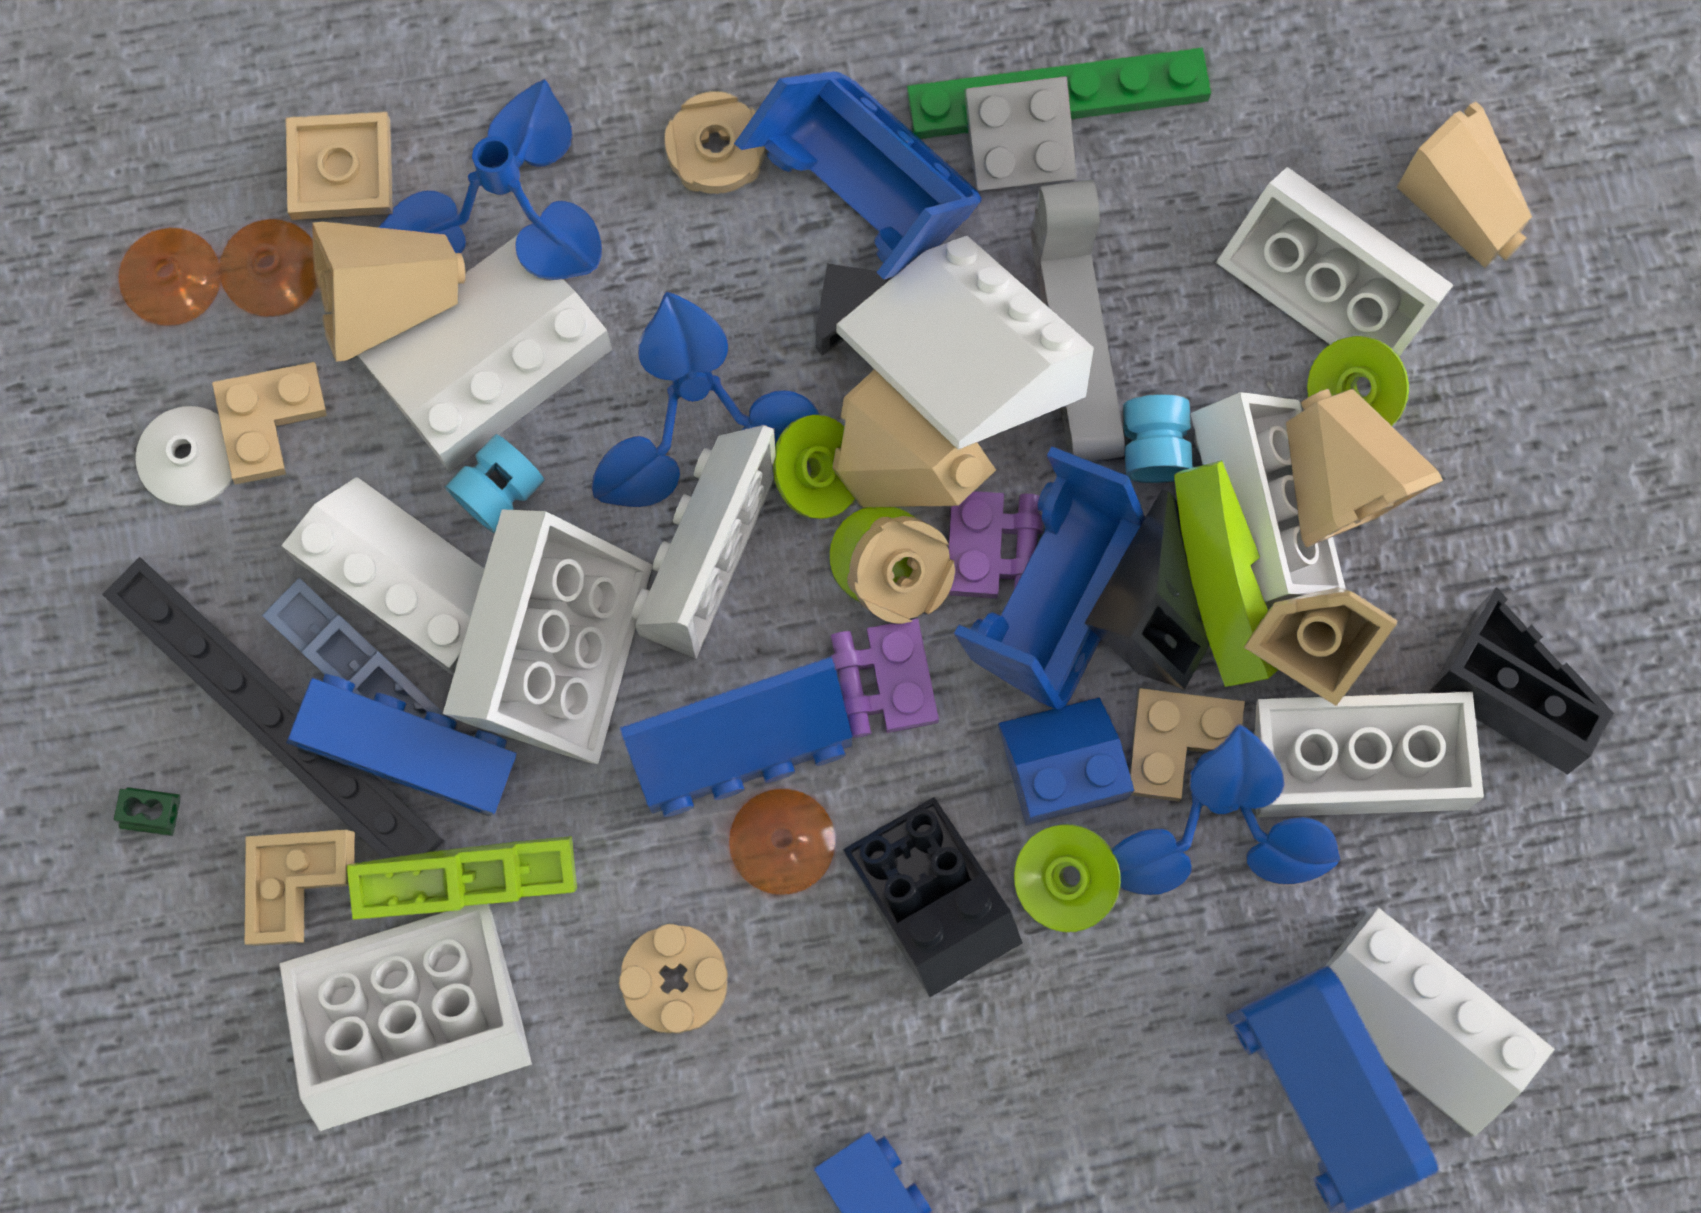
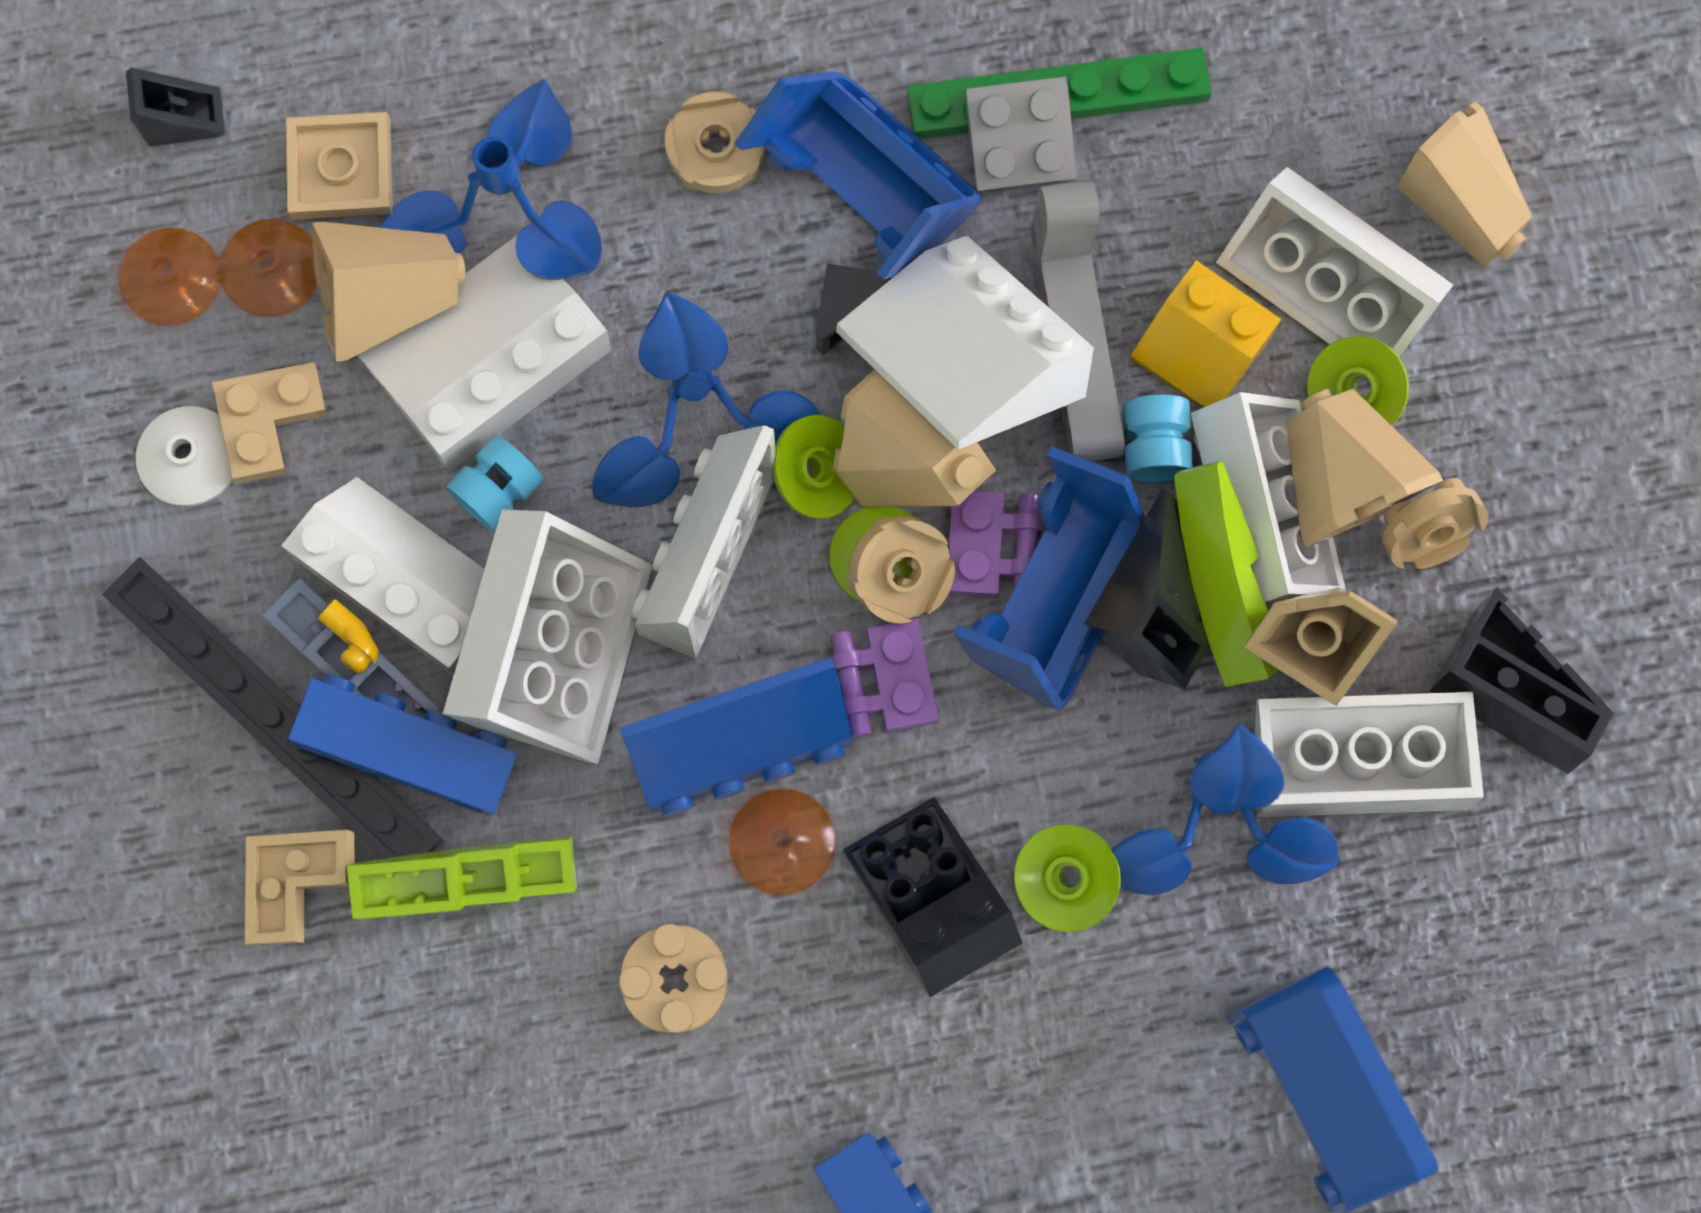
(141, 822): dark green piece -> none
(173, 108): none -> black slope
(353, 632): none -> yellow arm
(402, 1016): white slope -> none
(1065, 761): blue slope -> none
(1166, 728): tan plate -> none
(1205, 337): none -> yellow slope
(1433, 525): none -> tan plate
(1436, 1024): white slope -> none

